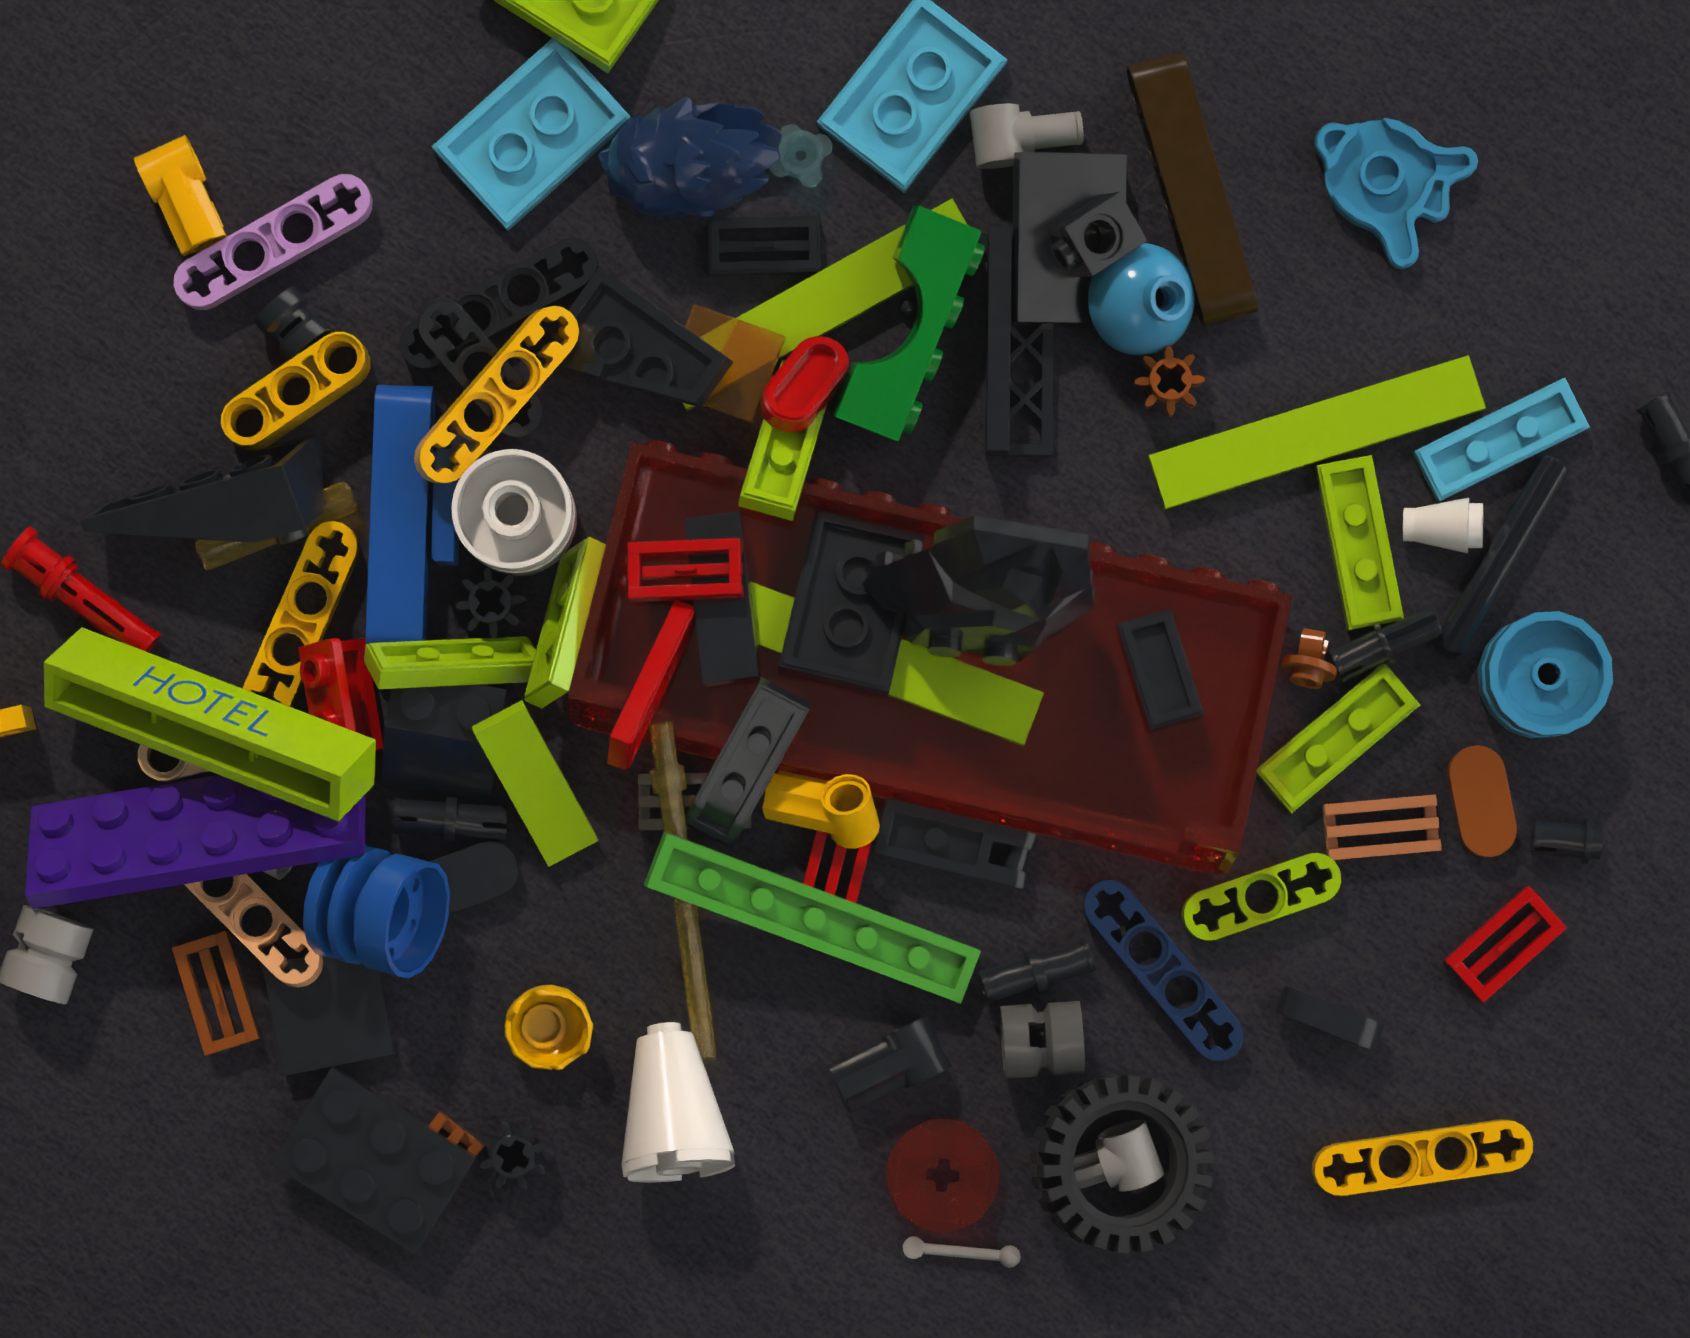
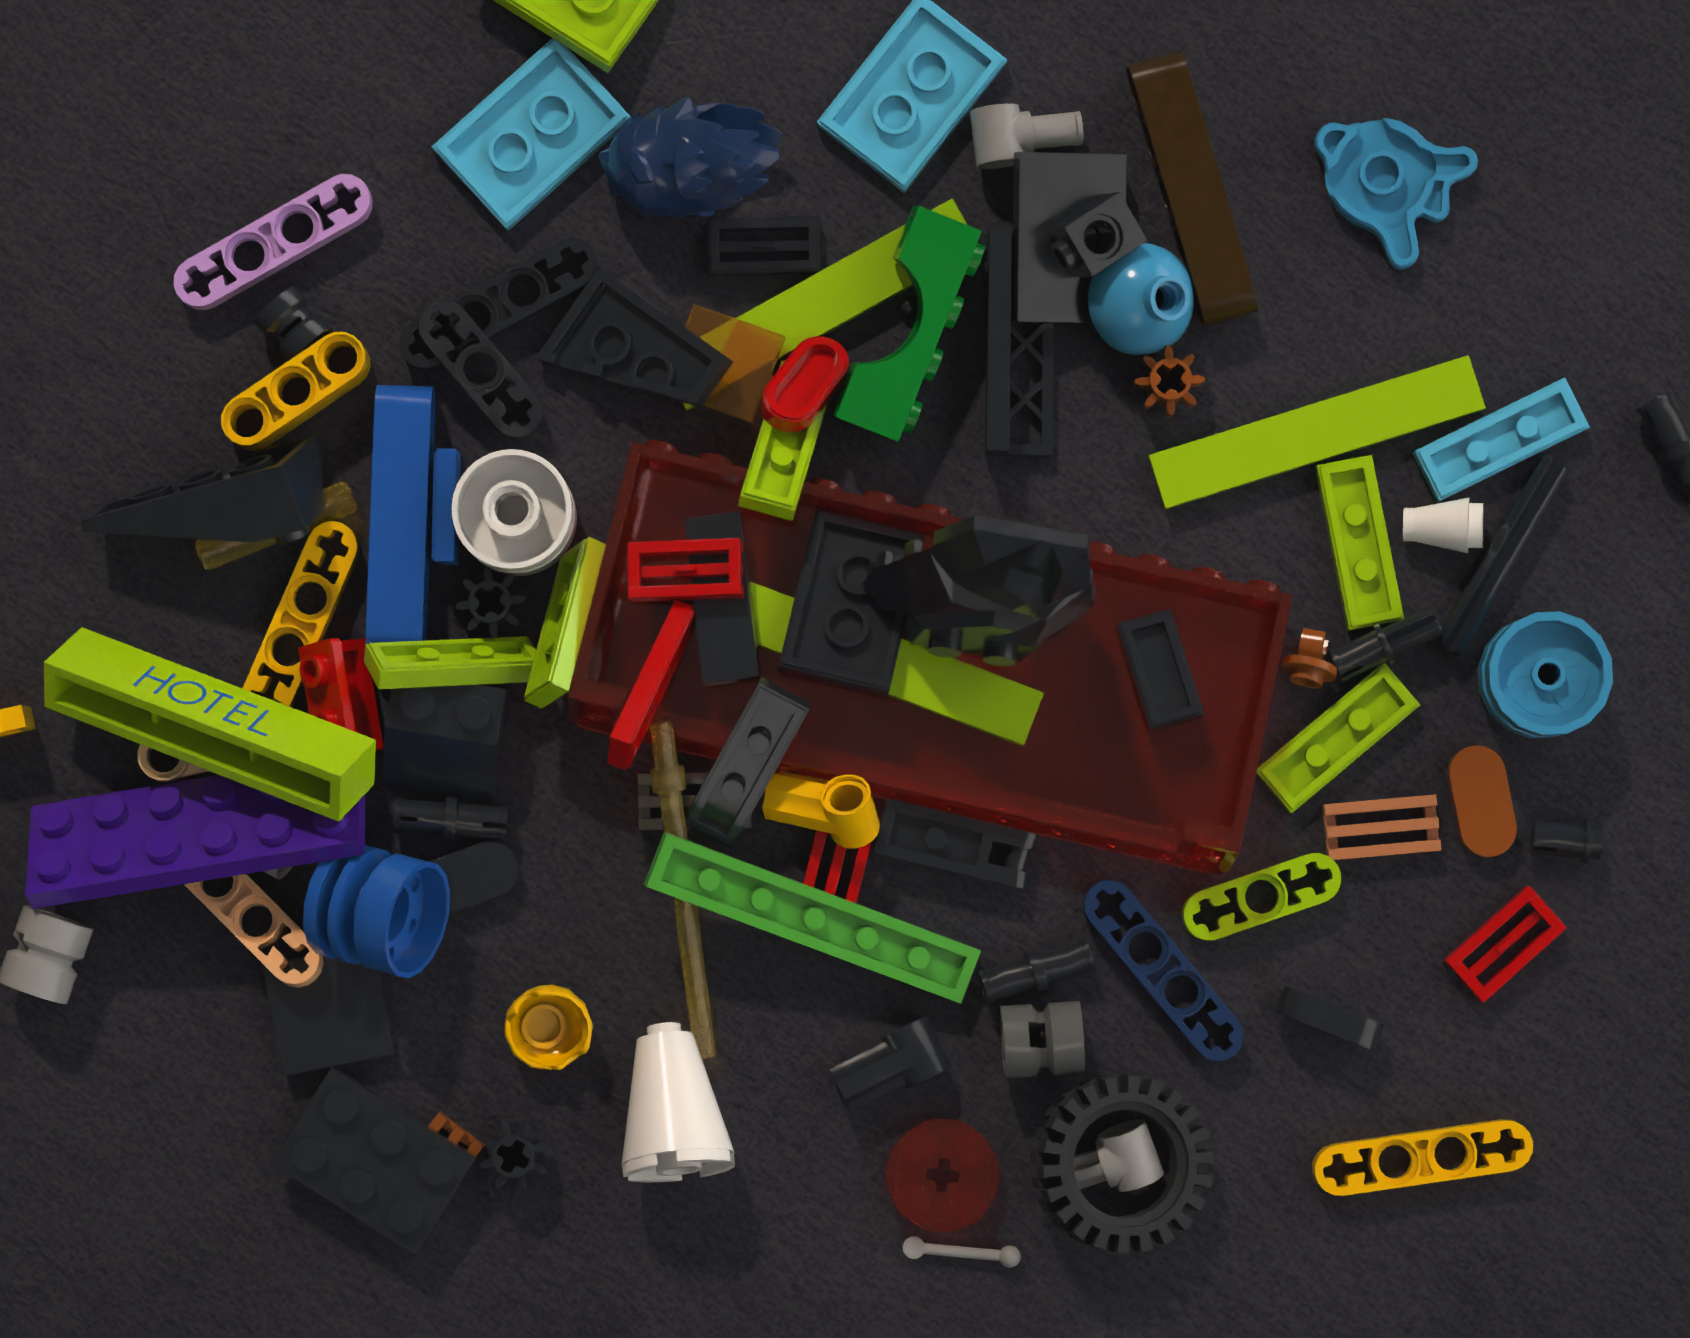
(55, 577): red pin -> none
(176, 183): yellow piece -> none
(238, 987): dark orange tile -> none
(501, 399): yellow beam -> none
(535, 783): lime tile -> none
(814, 146): clear light blue plate -> none

